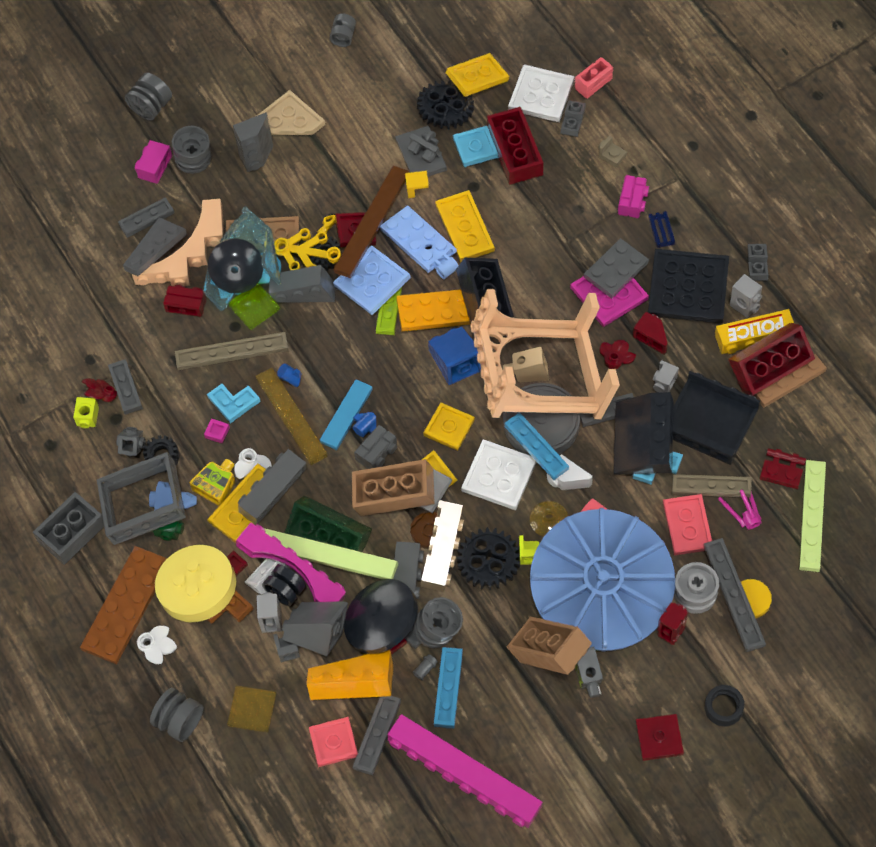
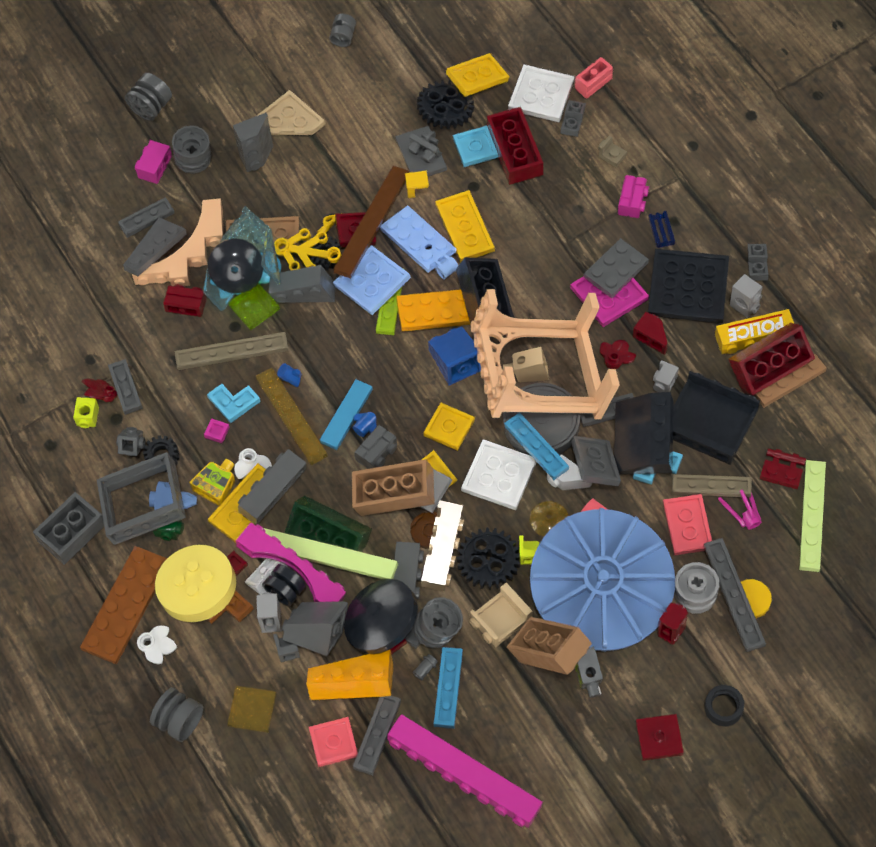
(500, 616): none -> tan panel
(595, 461): none -> dark grey plate

